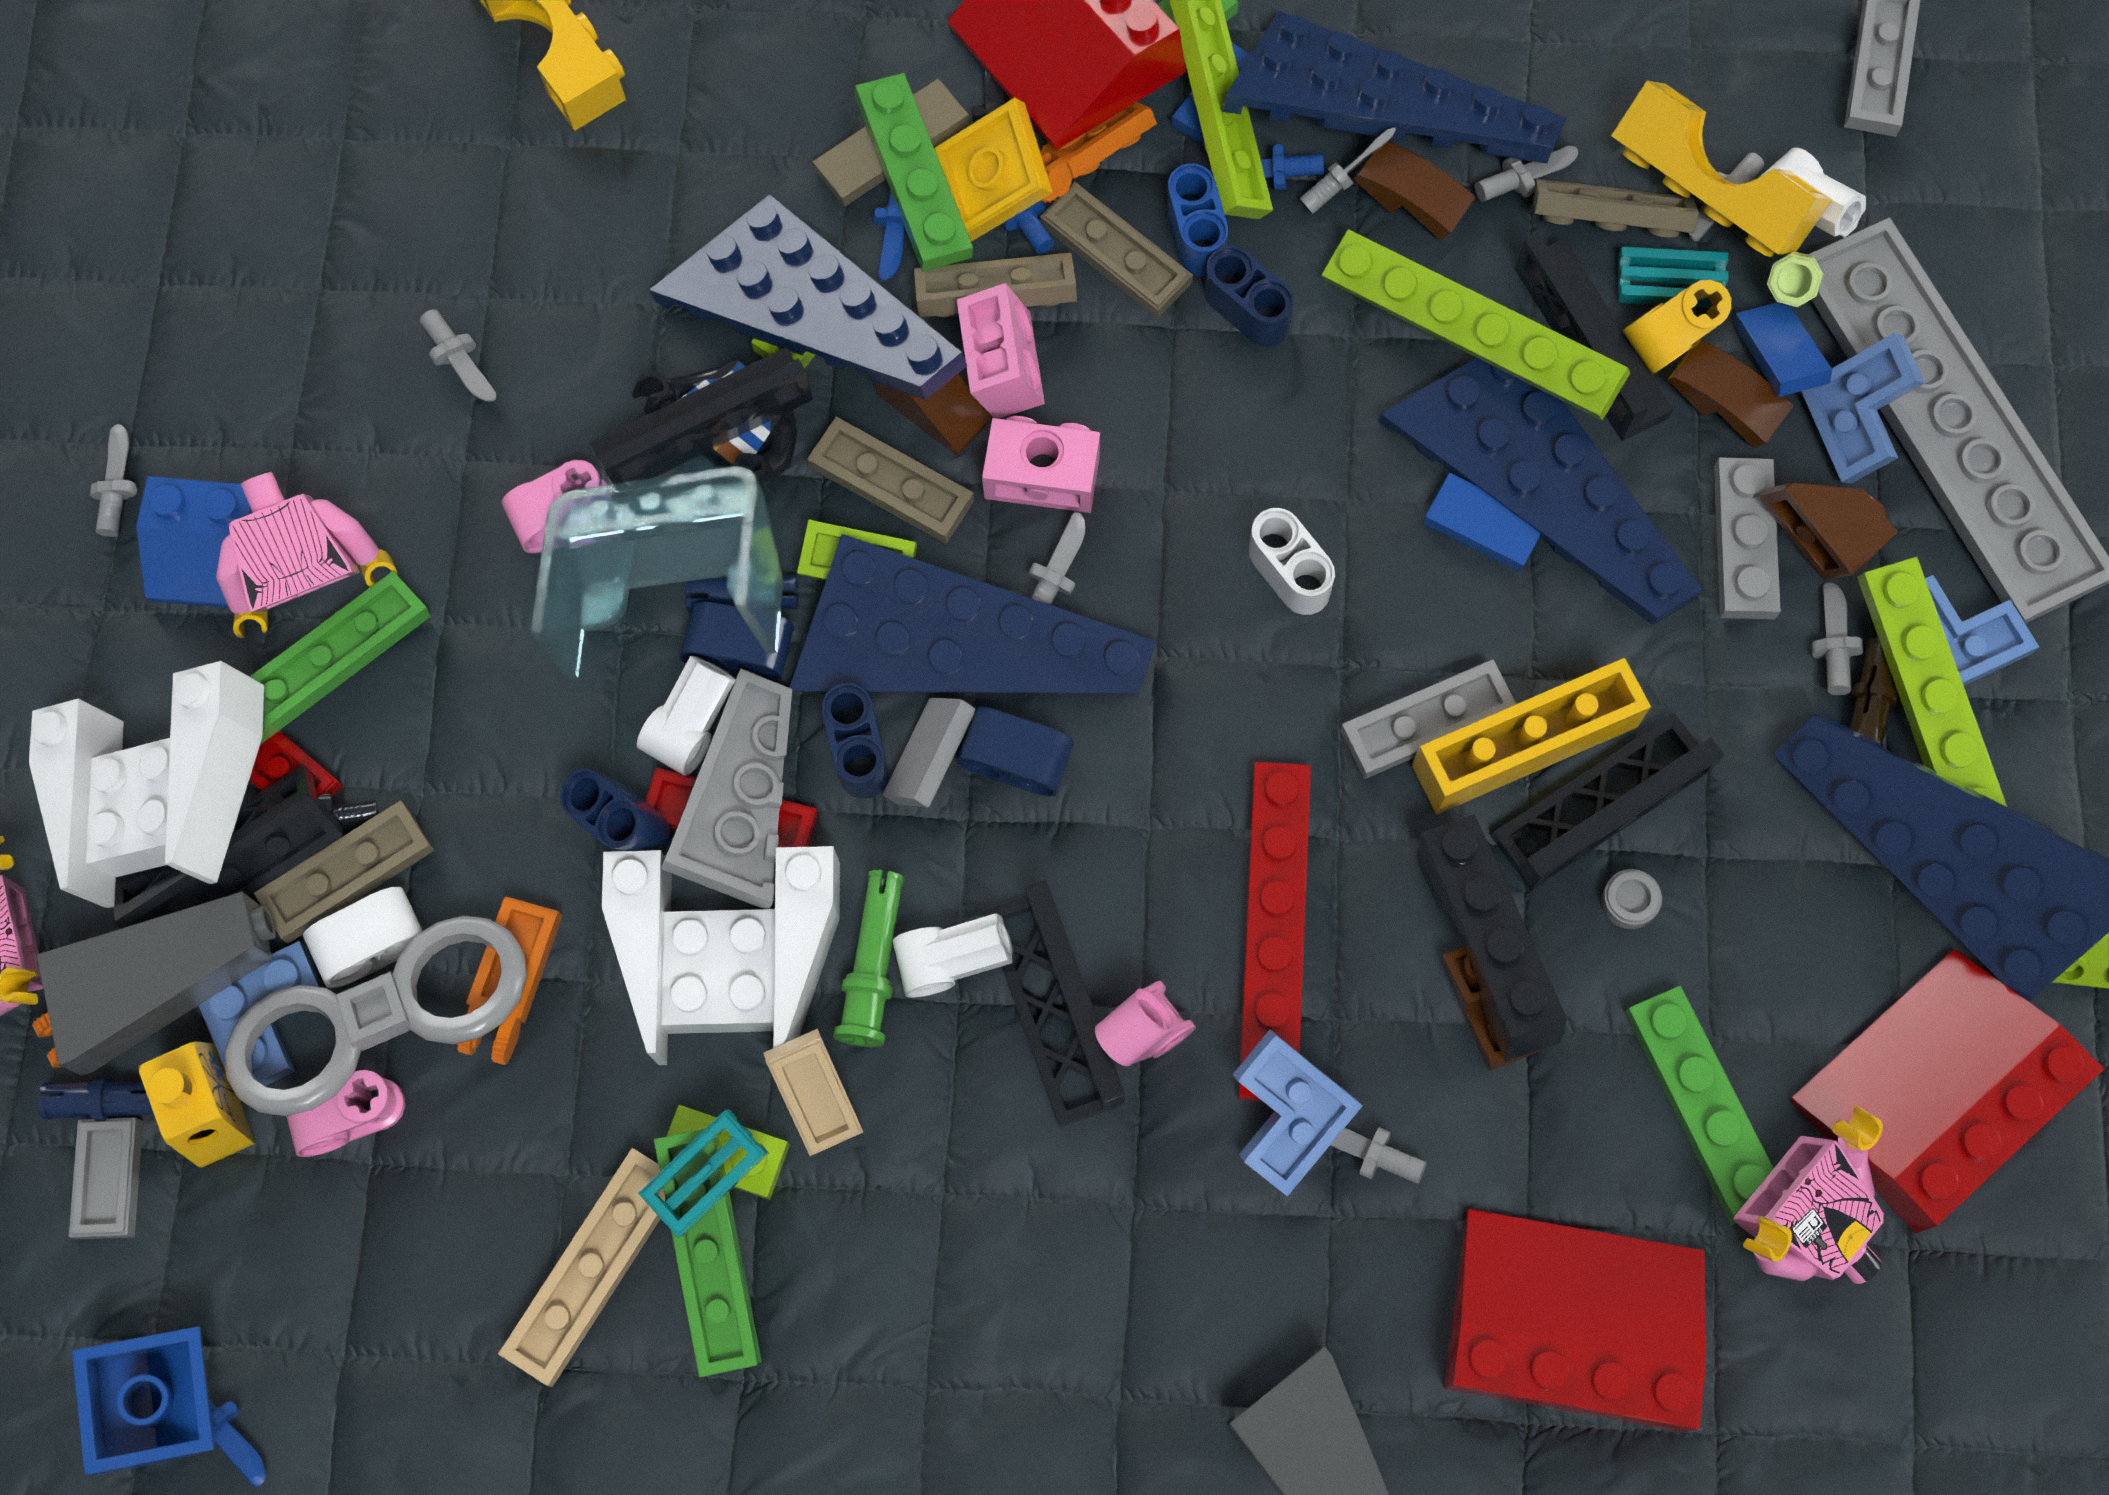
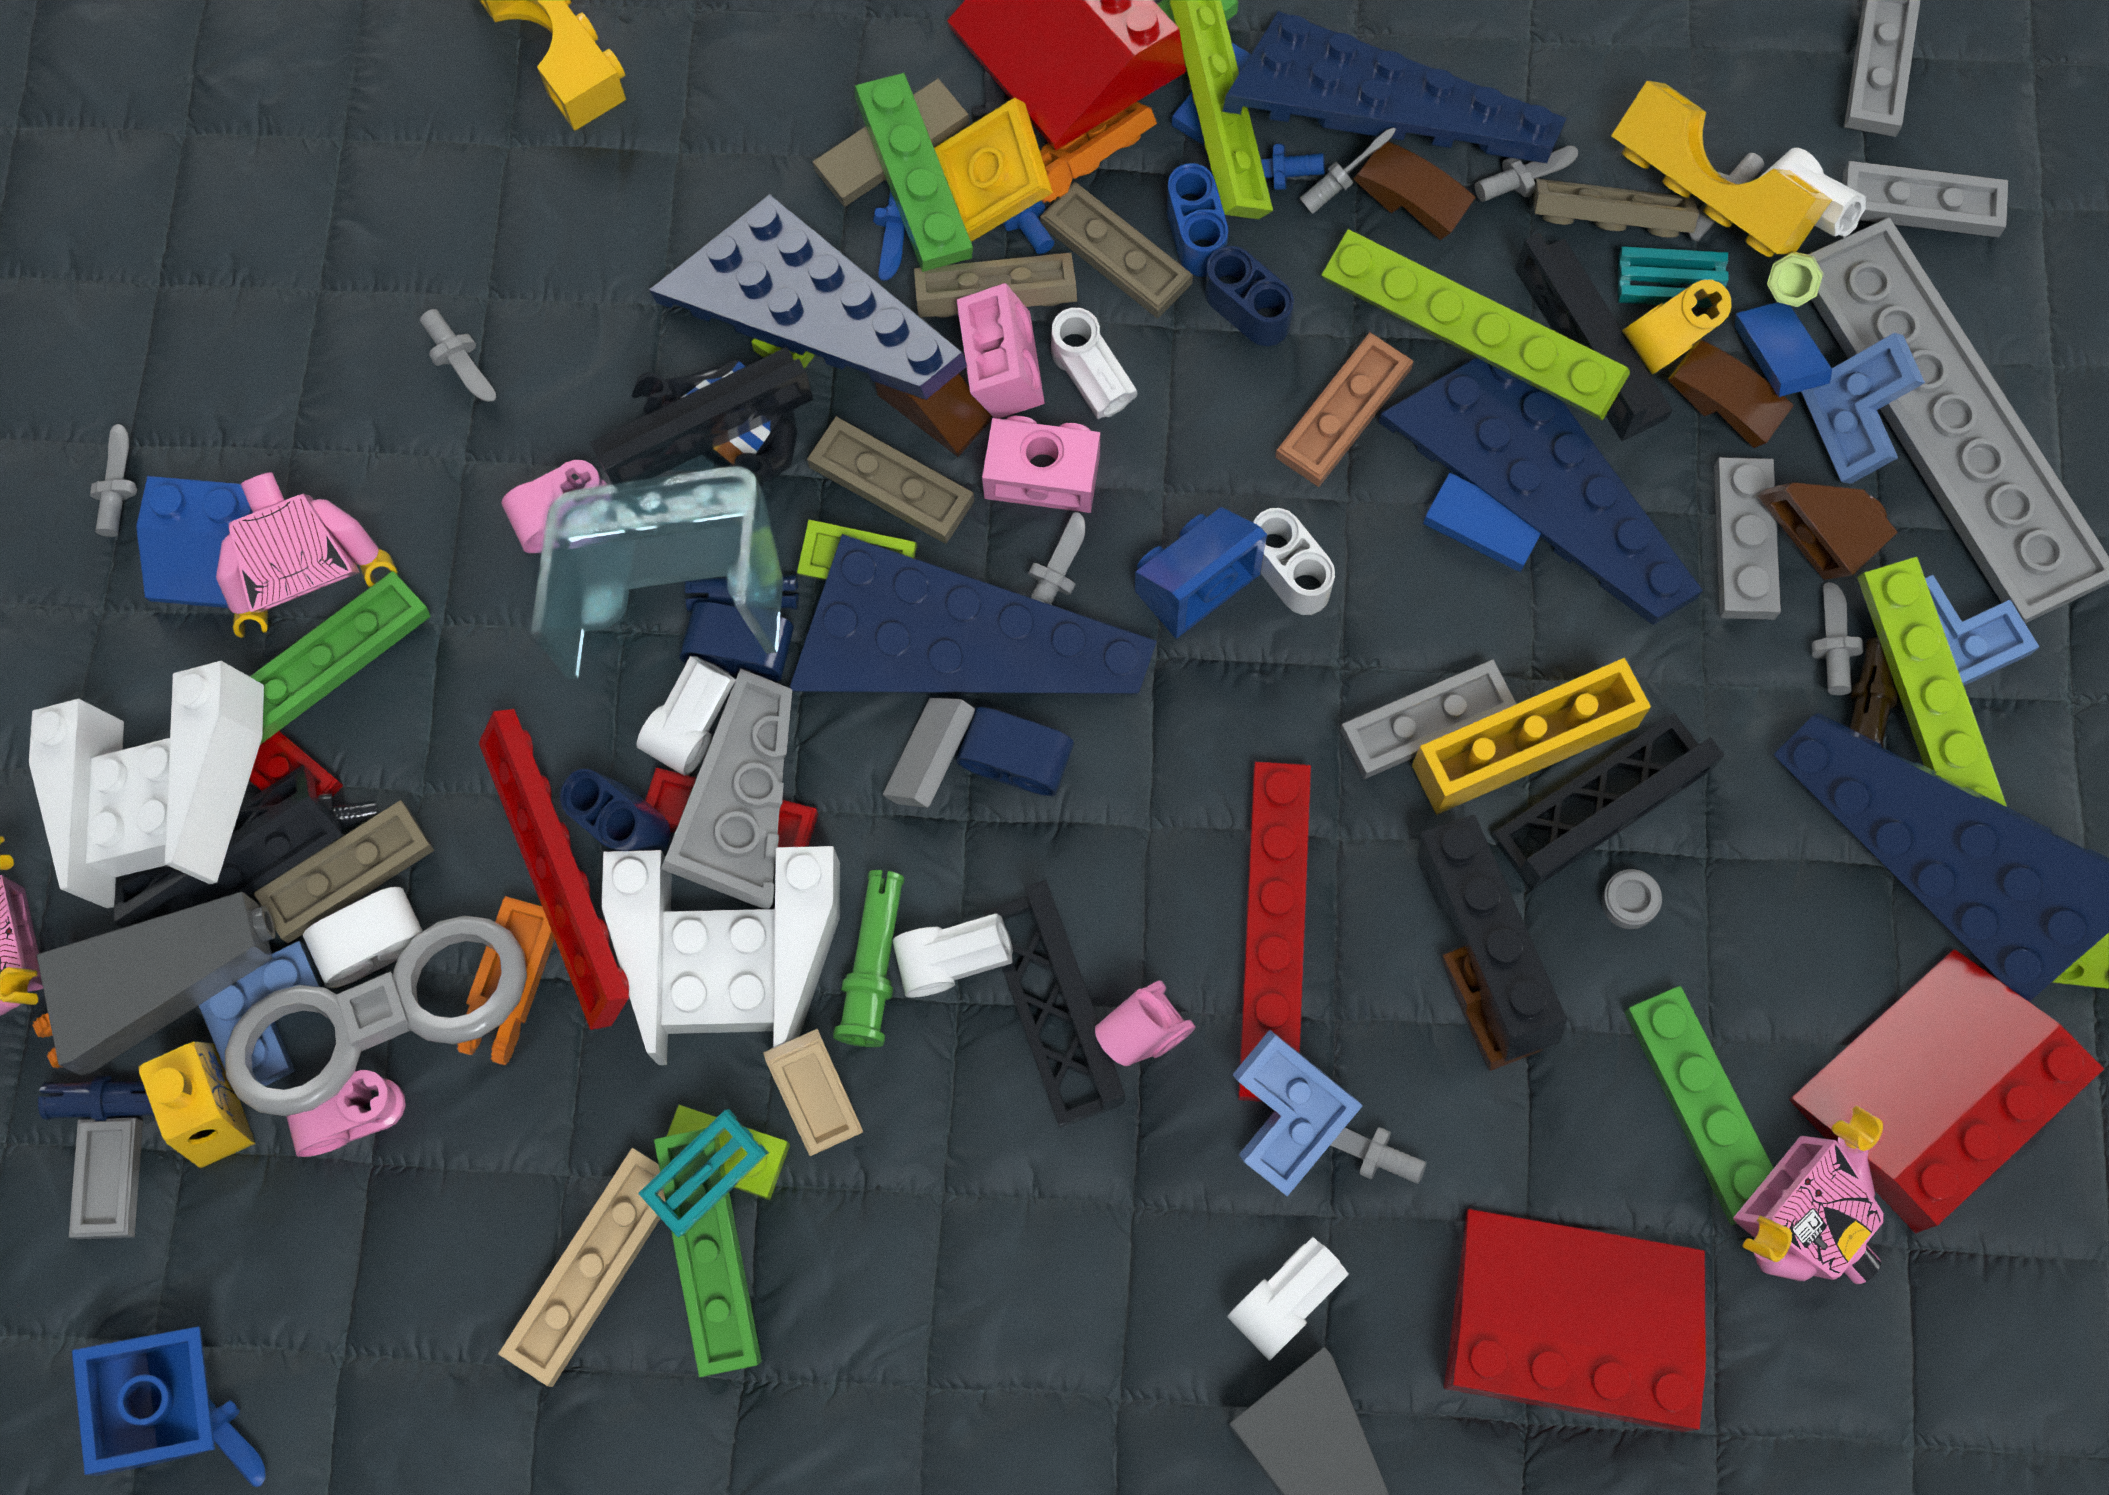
(553, 870): none -> red plate
(855, 740): dark blue beam -> none
(1091, 365): none -> white piece
(1200, 568): none -> blue slope
(1279, 1306): none -> white piece
(1344, 409): none -> nougat tile
(1930, 198): none -> light grey plate

